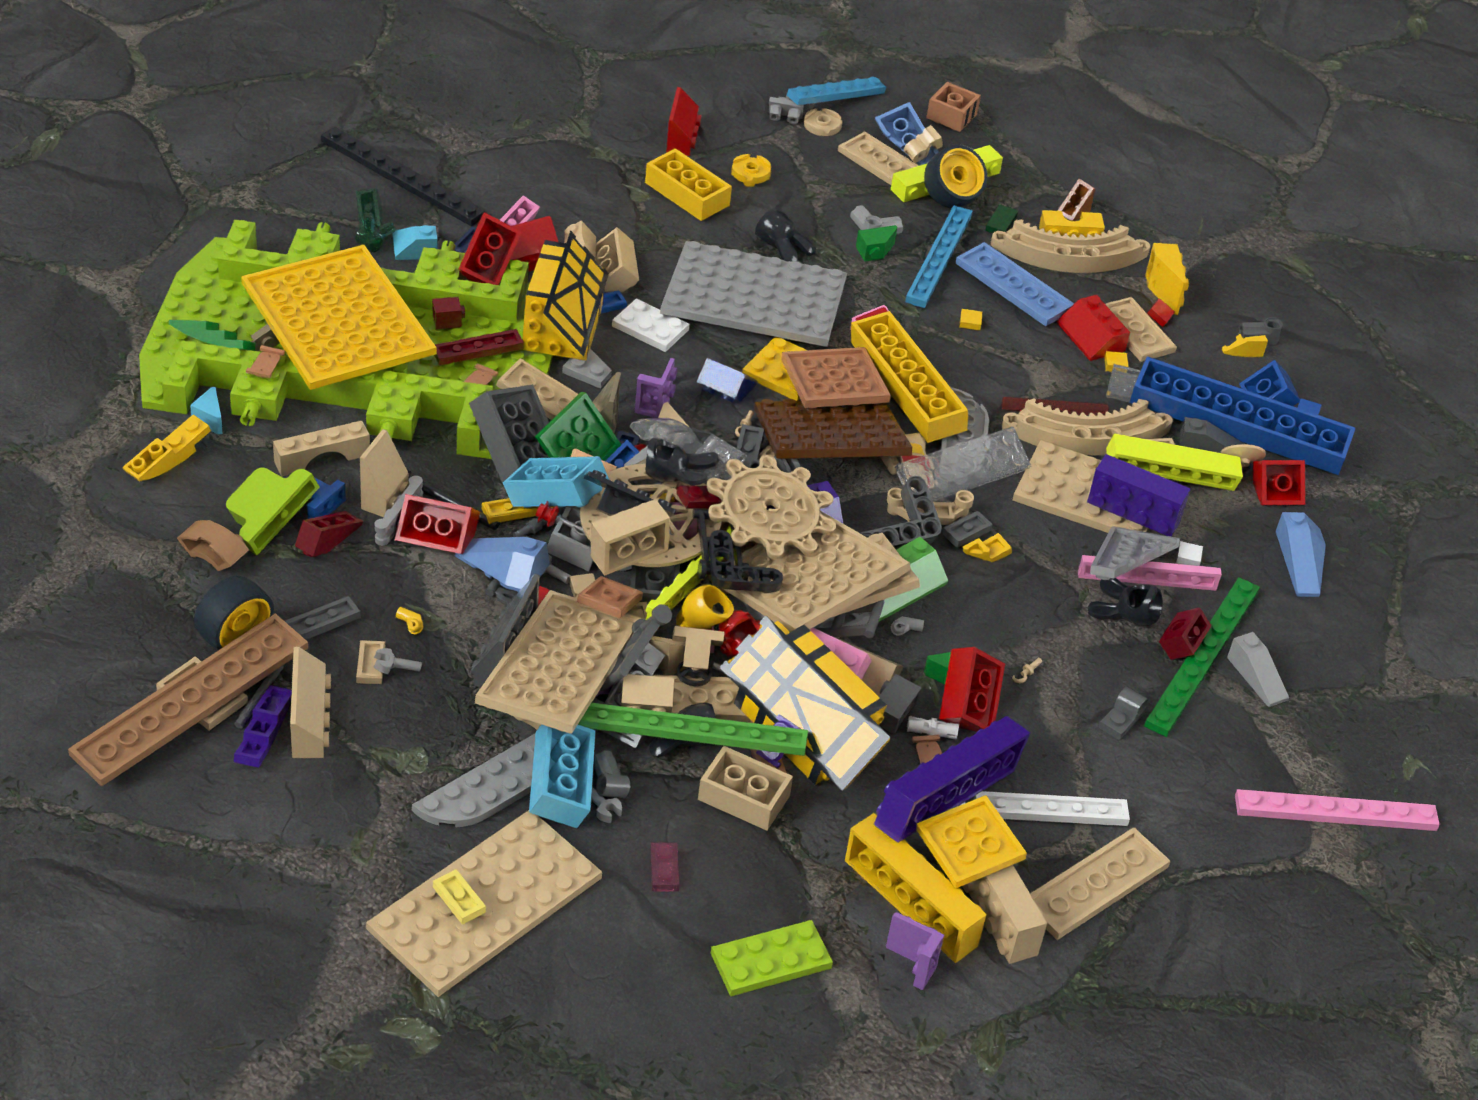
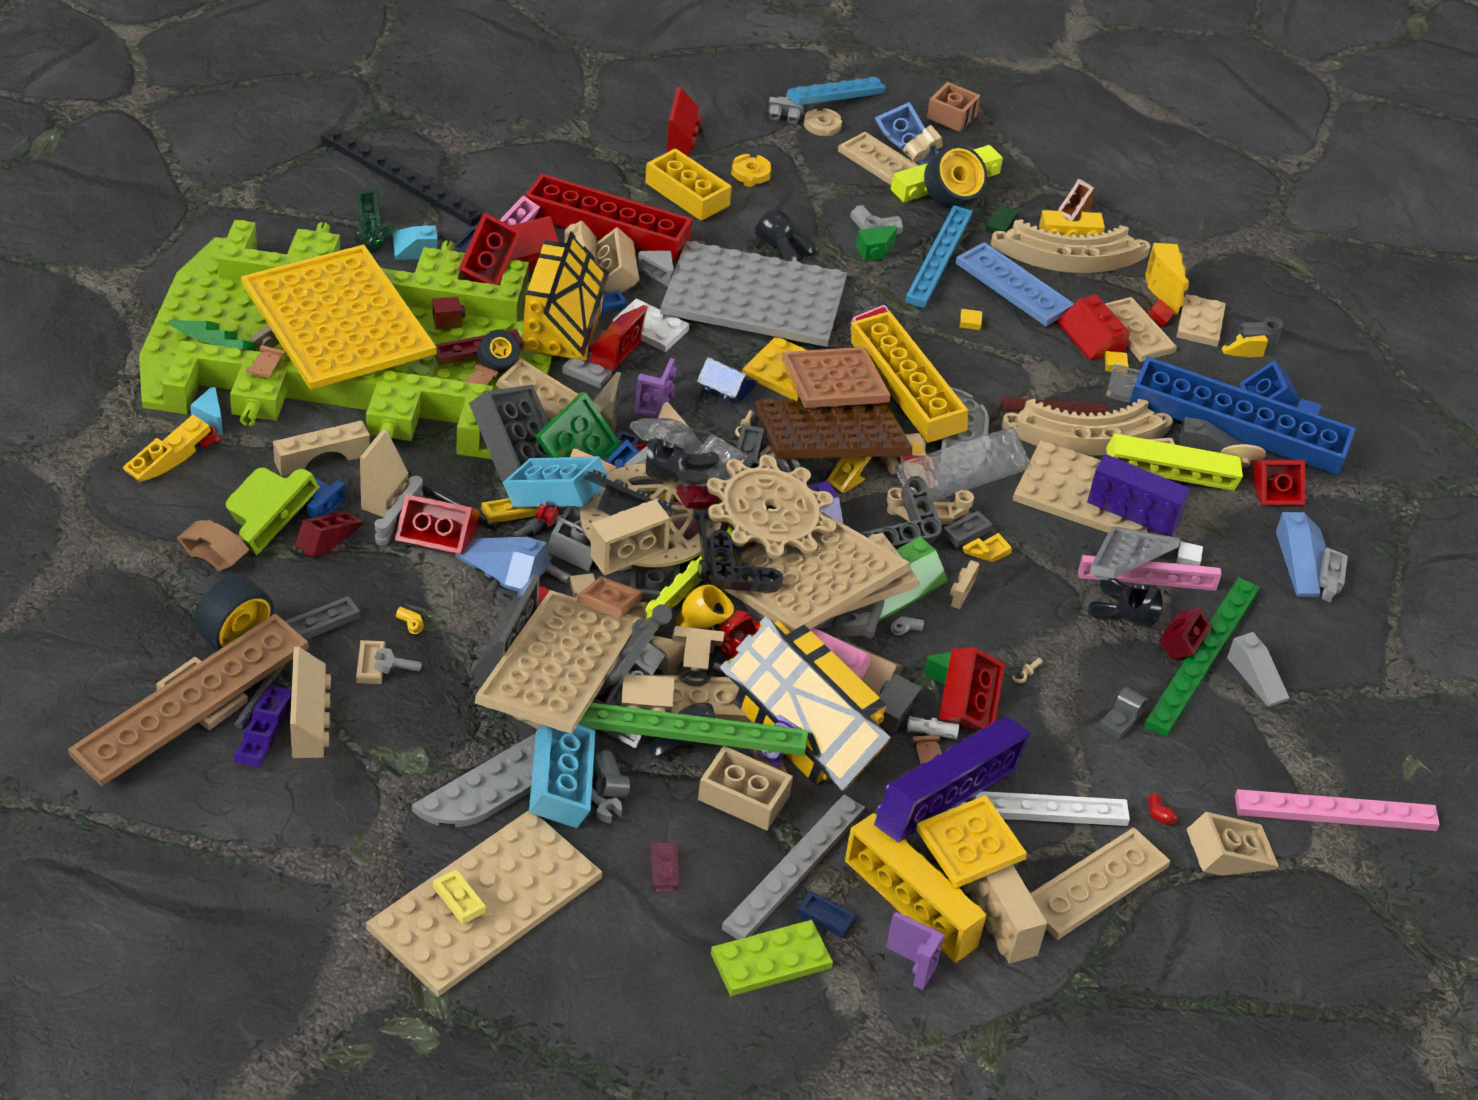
(210, 438): none -> red plate
(500, 343): none -> black wheel
(603, 212): none -> red brick
(618, 339): none -> red slope
(656, 265): none -> light grey slope
(793, 868): none -> light grey plate
(826, 914): none -> dark blue tile
(847, 473): none -> yellow slope
(966, 580): none -> tan plate
(1159, 812): none -> red arm
(1201, 320): none -> tan plate
(1230, 845): none -> tan slope
(1332, 573): none -> light grey hinge

